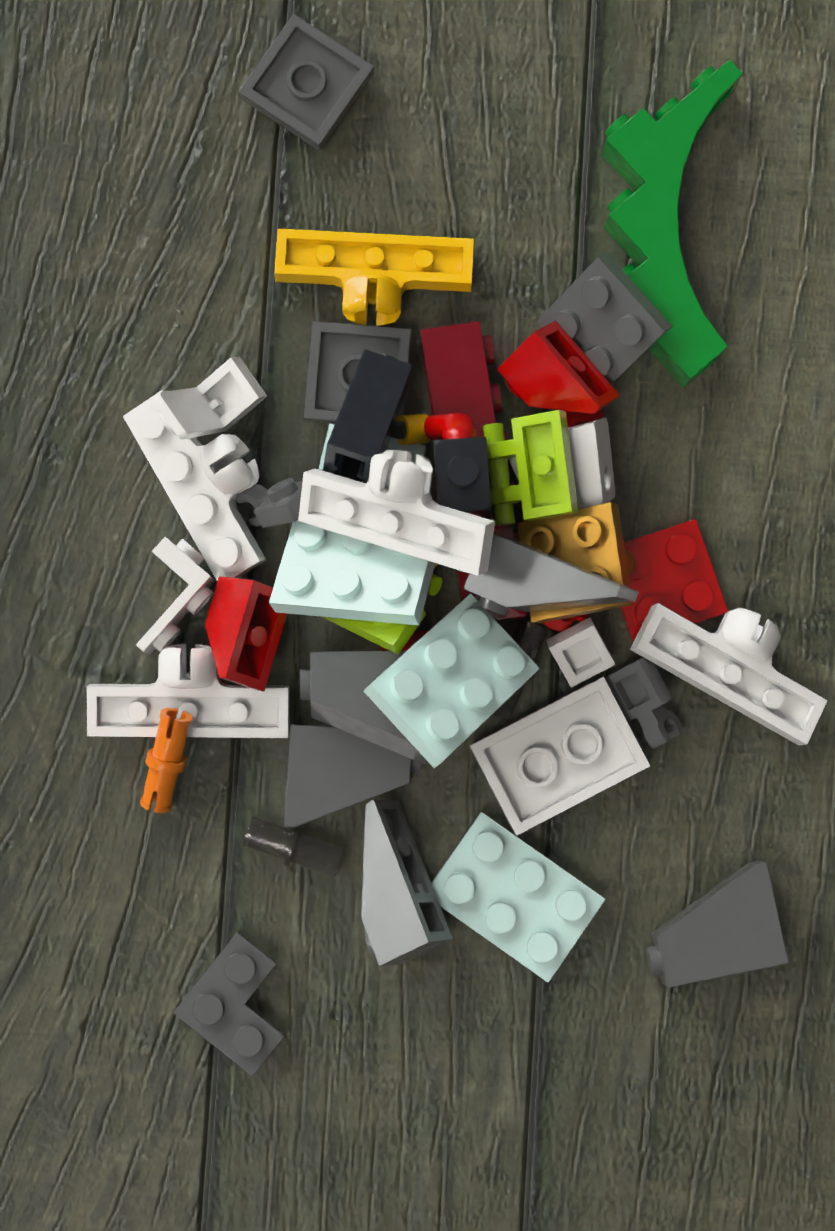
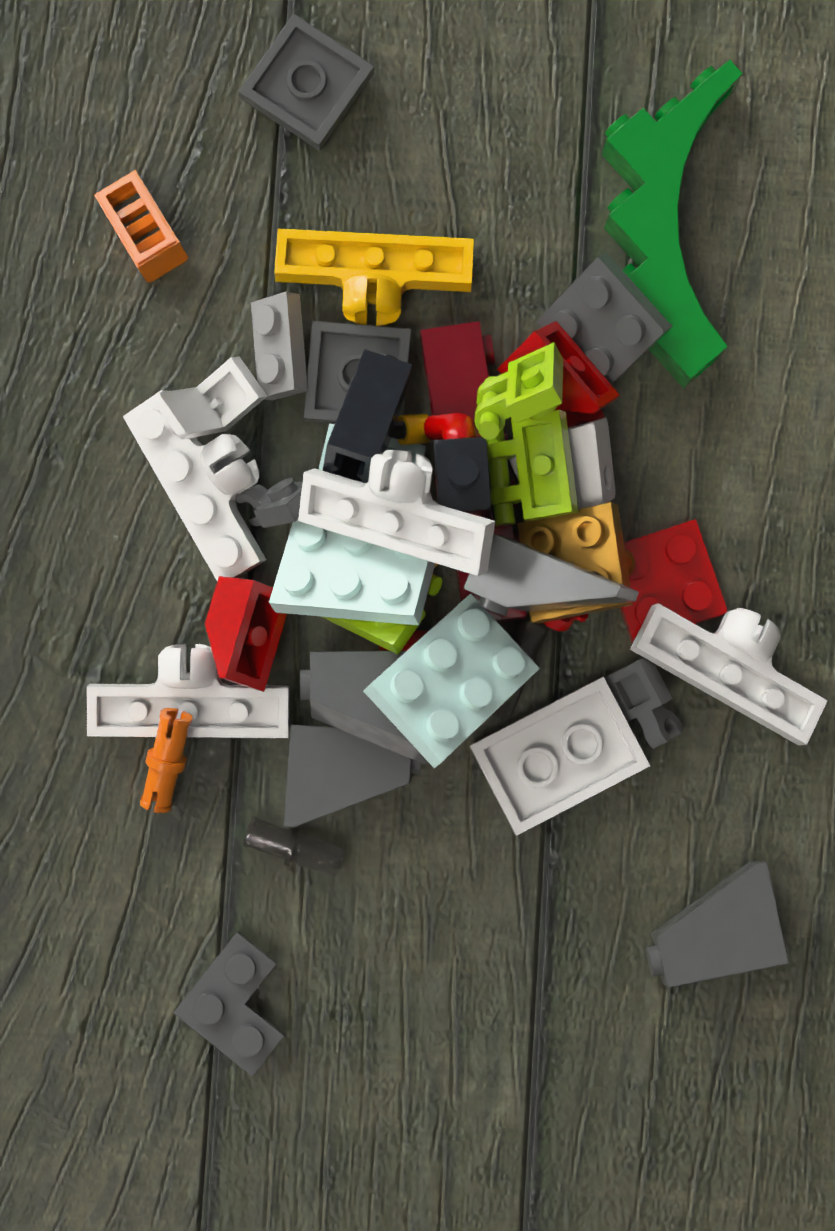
(157, 252): none -> orange slope
(183, 561): white bracket -> none
(279, 345): none -> light grey plate
(397, 894): slope -> none
(515, 897): light aqua plate -> none
(526, 391): none -> lime plate
(580, 652): white plate -> none

